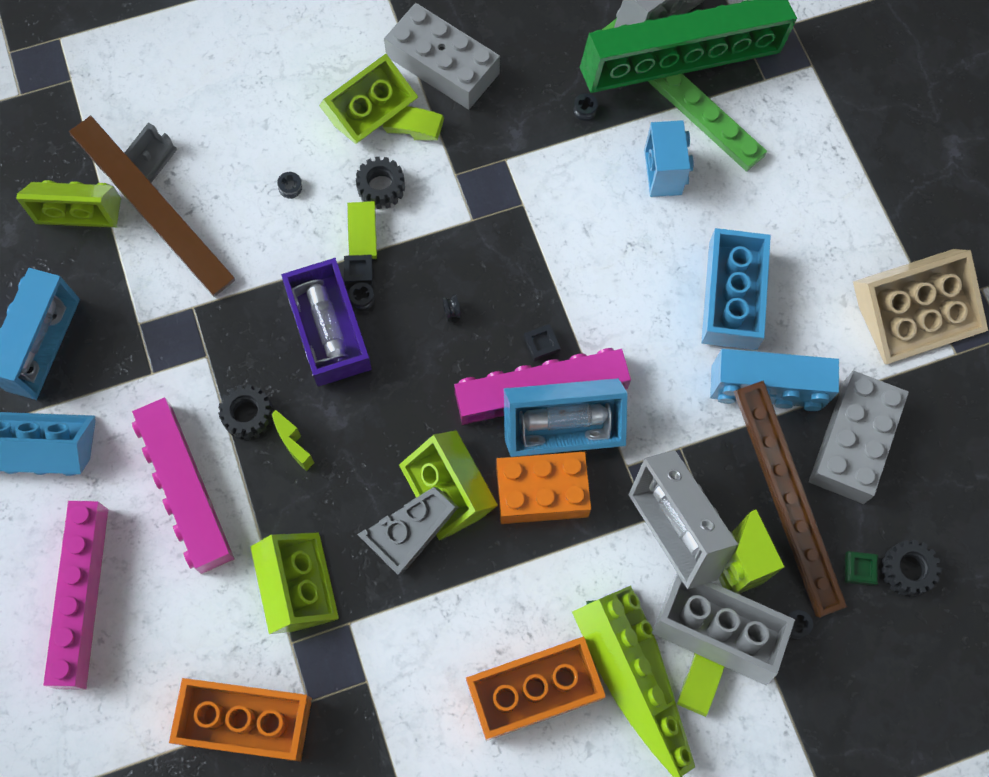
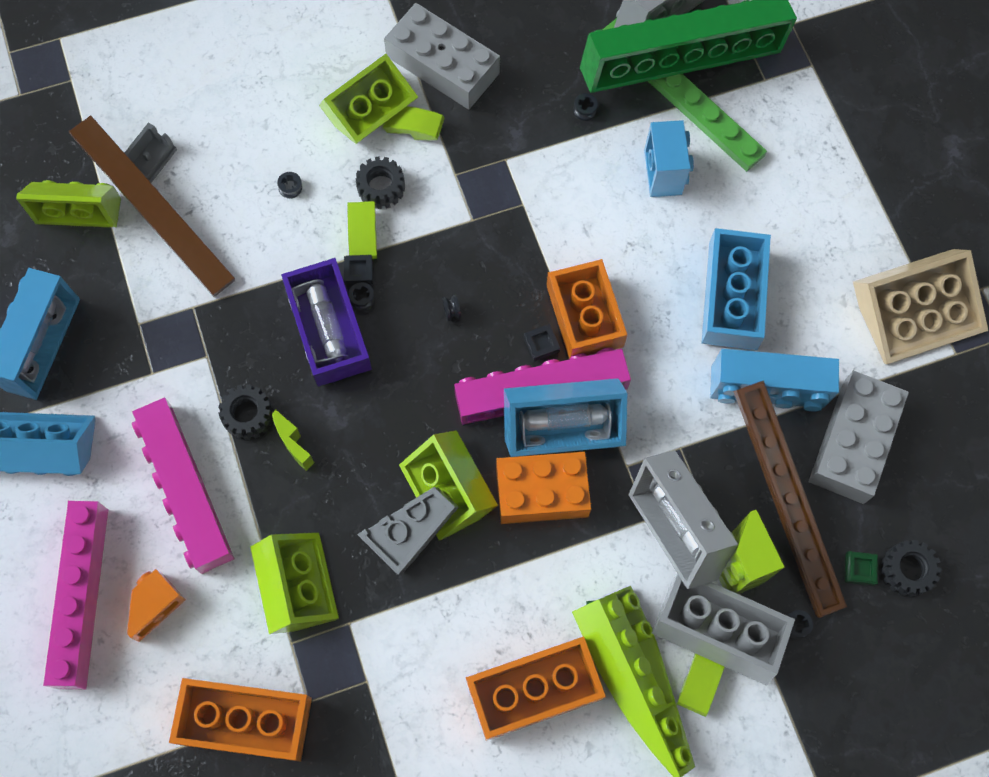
(151, 603): none -> orange slope
(586, 308): none -> orange brick

